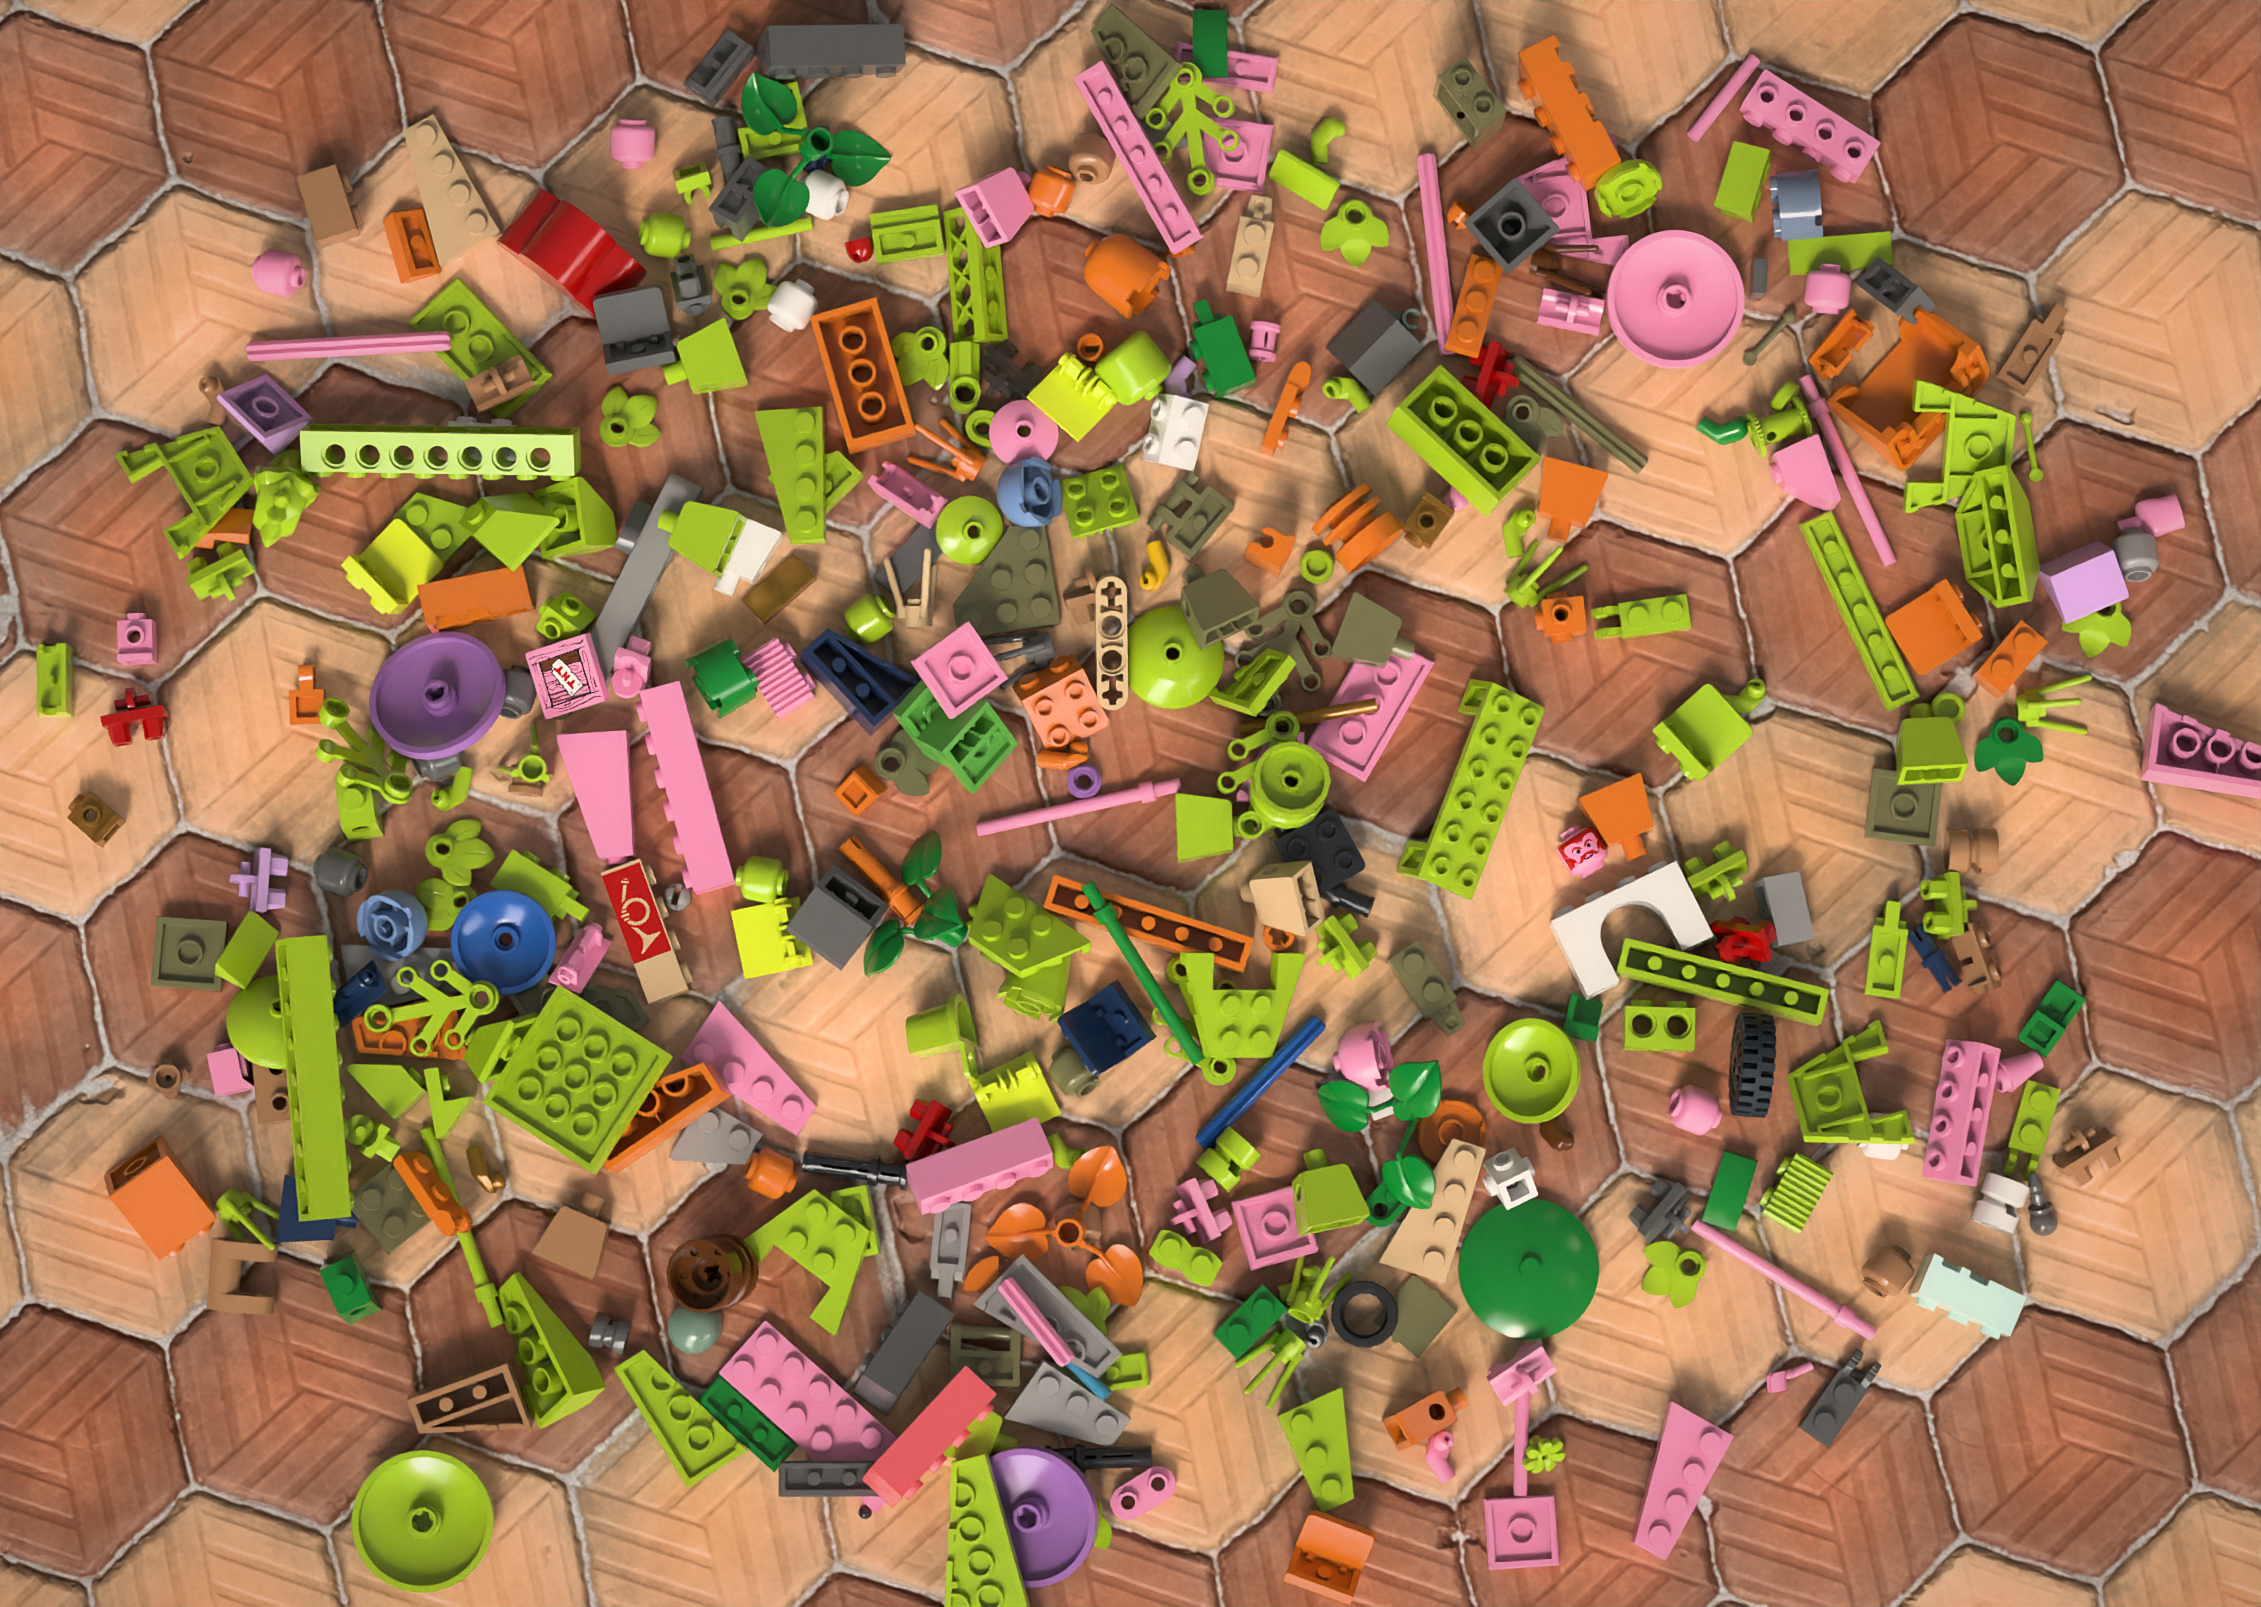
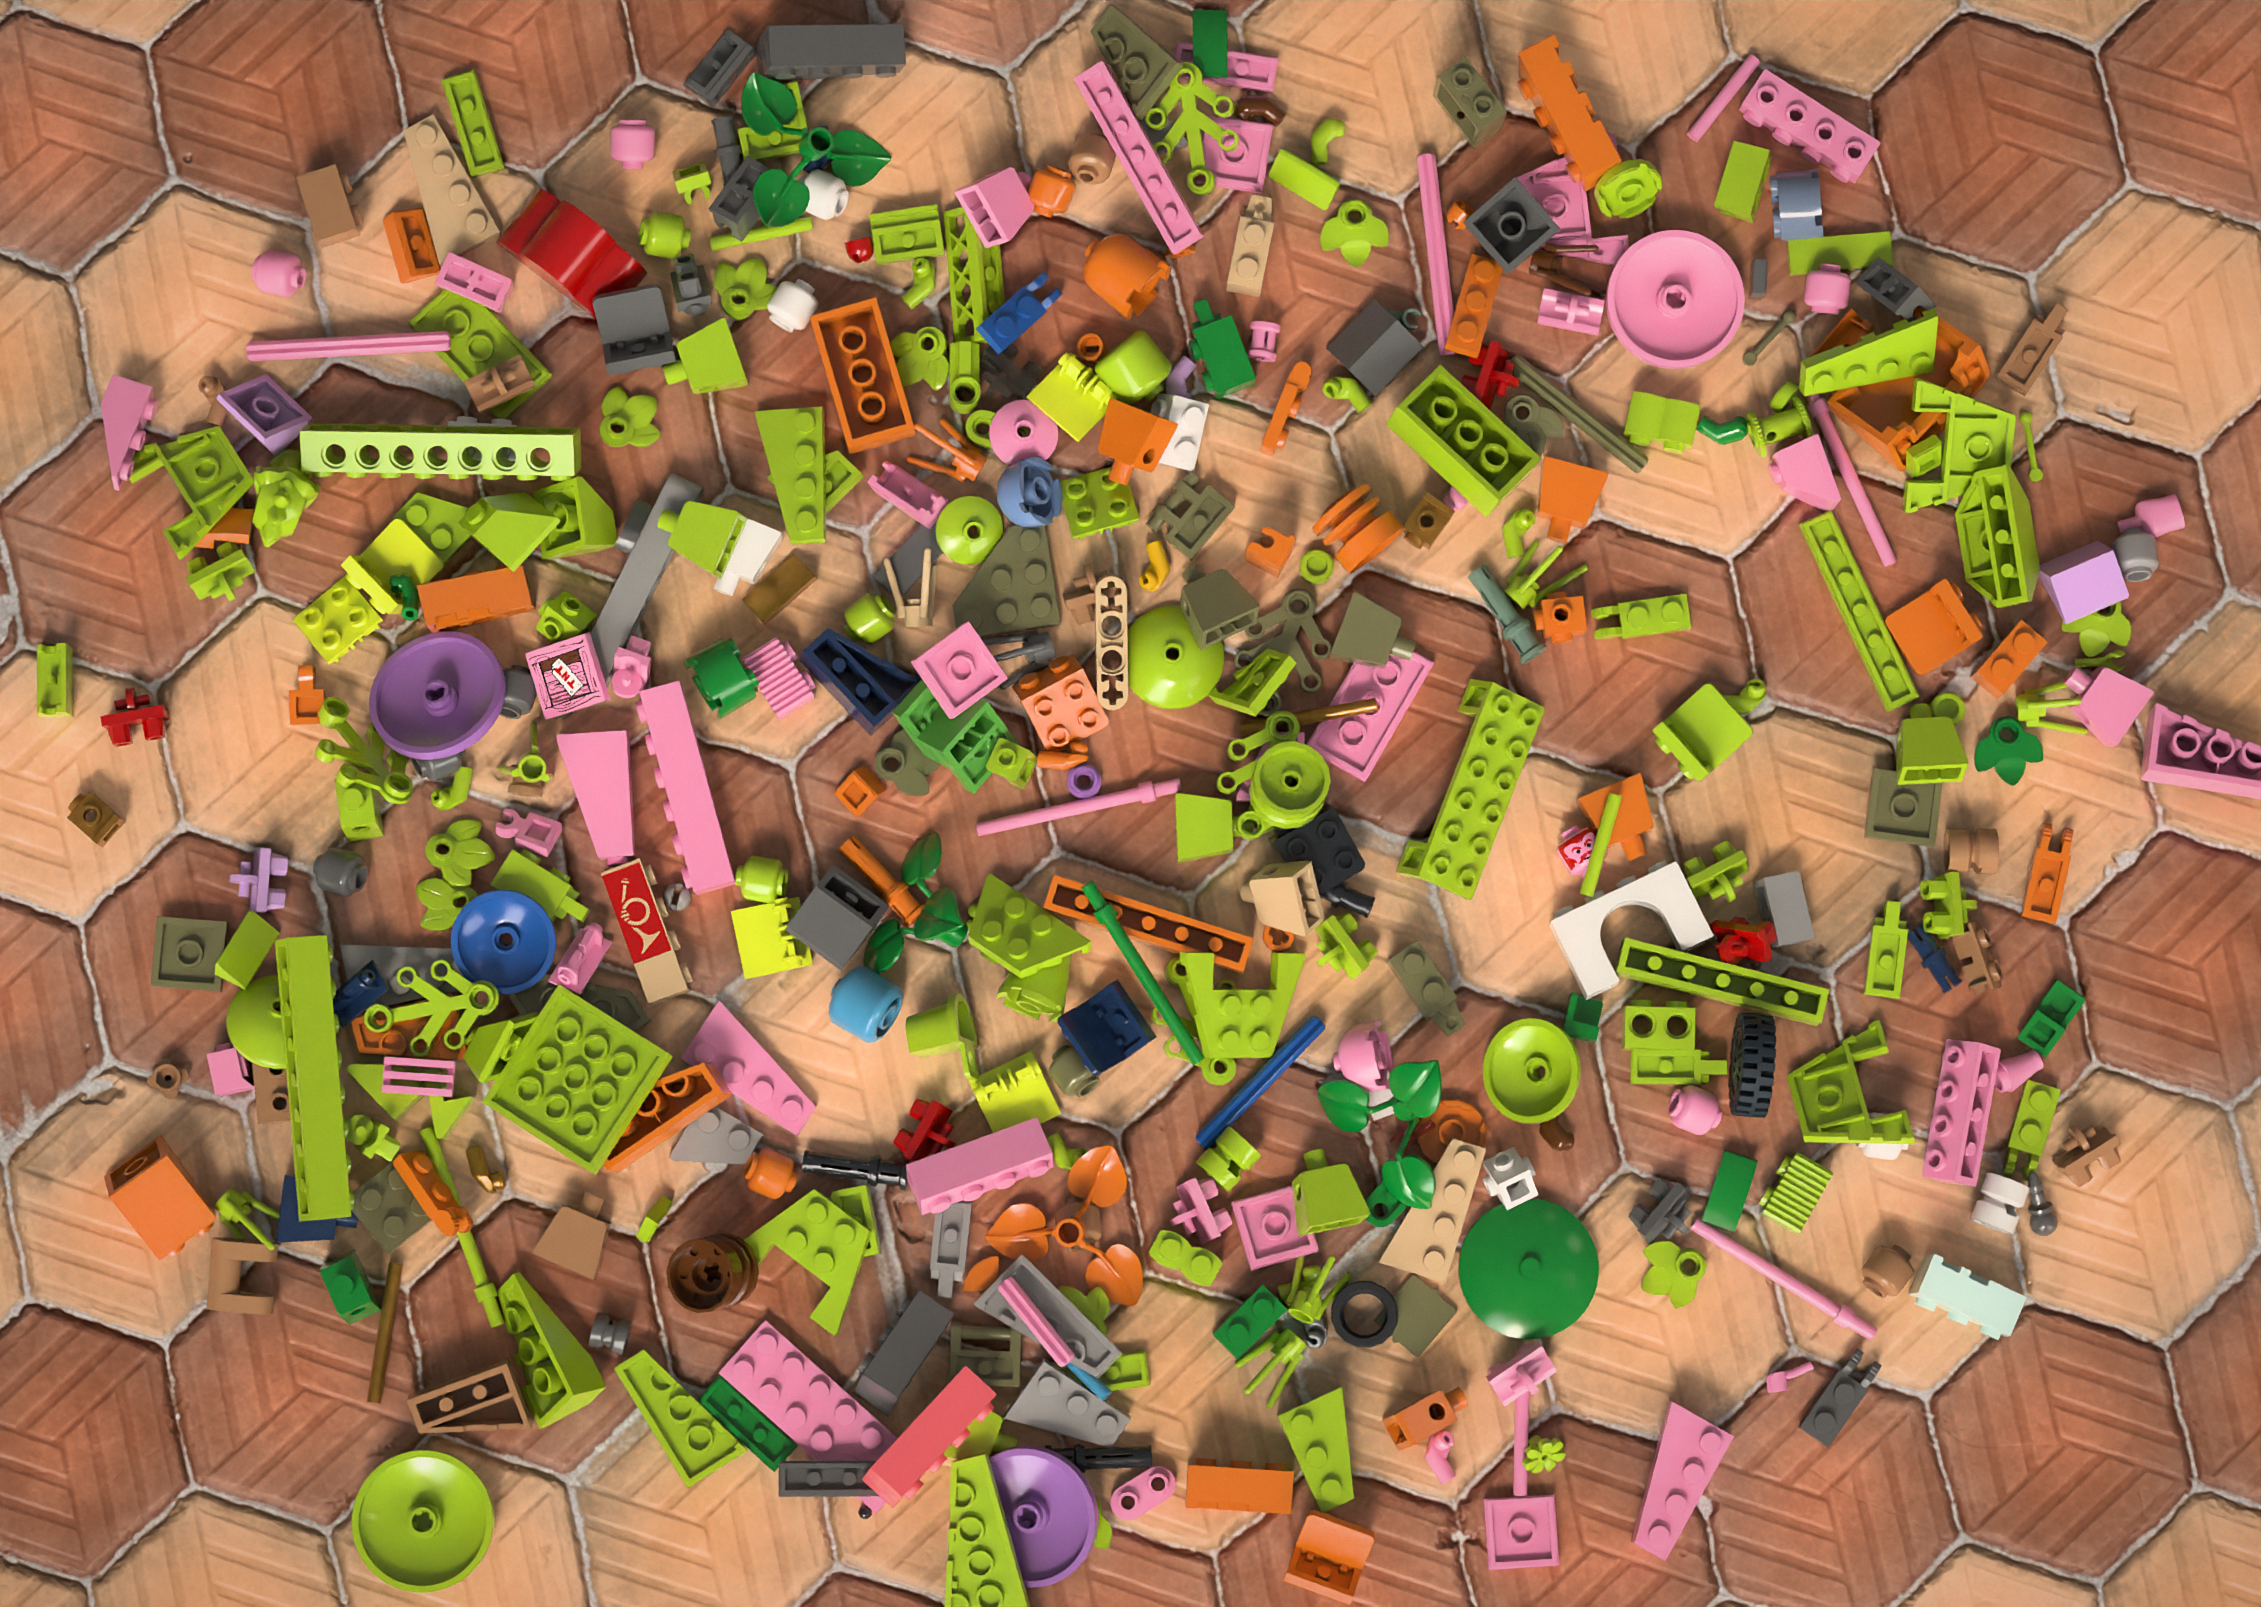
(125, 414): none -> bright pink slope
(145, 649): bright pink brick -> none
(337, 620): none -> neon yellow hinge
(384, 1332): none -> pearl gold bar
(388, 1074): none -> bright pink tile
(392, 924): medium blue cylinder -> none
(411, 600): none -> green arm
(473, 123): none -> lime tile
(474, 282): none -> bright pink hinge
(533, 833): none -> bright pink plate
(653, 1219): none -> lime tile
(694, 1331): sand green hair -> none
(865, 1004): none -> dark azure head
(923, 283): none -> lime arm
(1012, 763): none -> lime bracket
(1016, 315): none -> blue hinge
(1133, 439): none -> orange torso
(1239, 1487): none -> orange wedge
(1261, 105): none -> reddish brown arm
(1416, 1133): none -> clear red hand
(1515, 627): none -> sand green pin
(1600, 844): none -> lime bar
(1661, 421): none -> lime brick
(1673, 1067): none -> lime hinge
(1874, 359): none -> lime wing
(1924, 456): none -> lime tile
(2047, 877): none -> orange hinge
(2101, 661): none -> lime hand
(2107, 703): none -> bright pink torso

